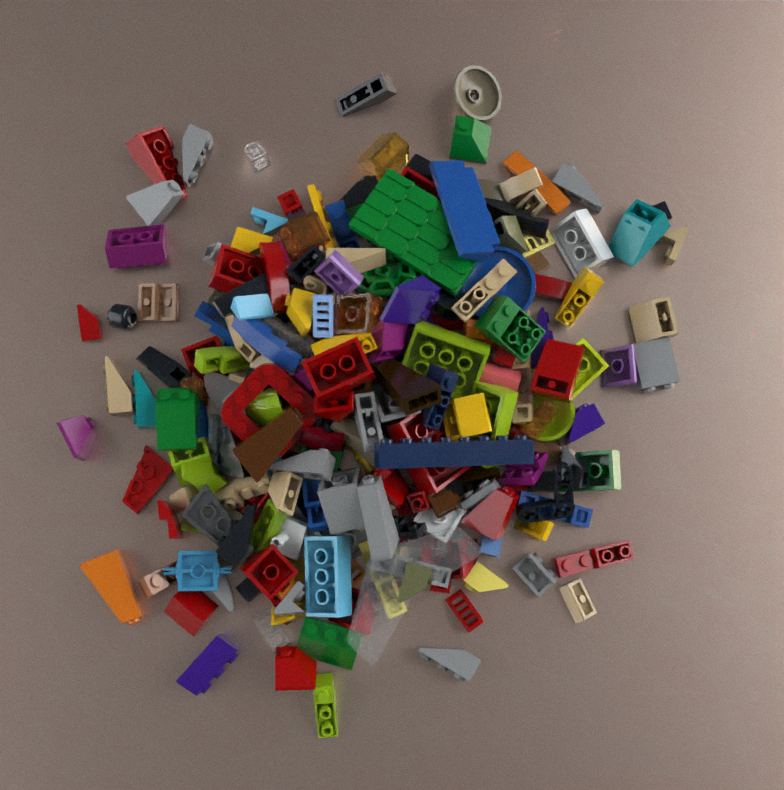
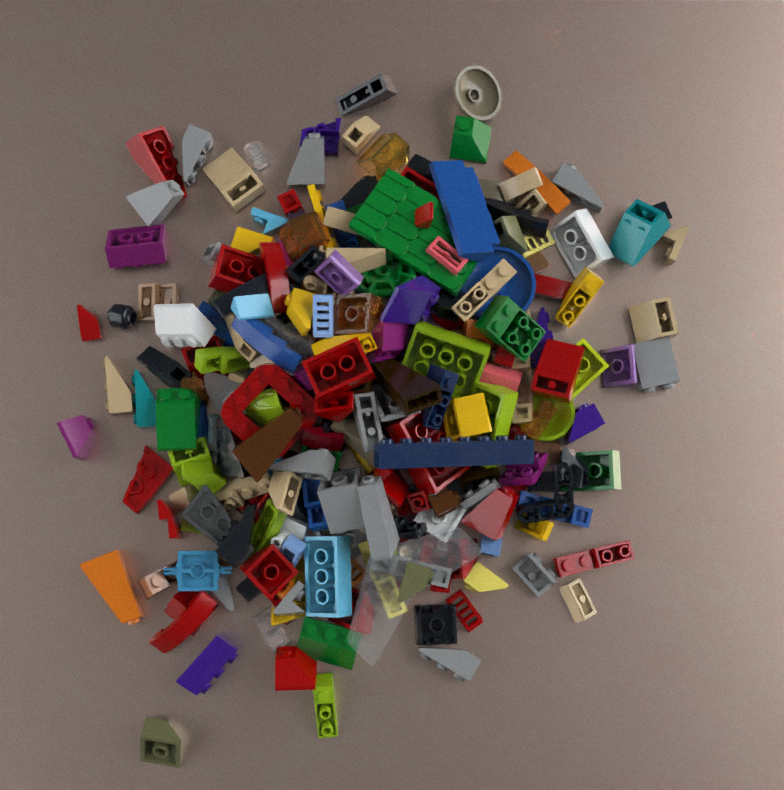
(160, 743): none -> olive slope
(182, 325): none -> white slope
(184, 624): none -> red slope
(234, 179): none -> tan slope
(293, 549): none -> light blue slope
(310, 162): none -> light grey slope
(331, 135): none -> dark purple slope
(338, 219): none -> tan slope
(360, 134): none -> tan slope
(424, 215): none -> red slope
(435, 624): none -> black slope
(444, 257): none -> coral tile

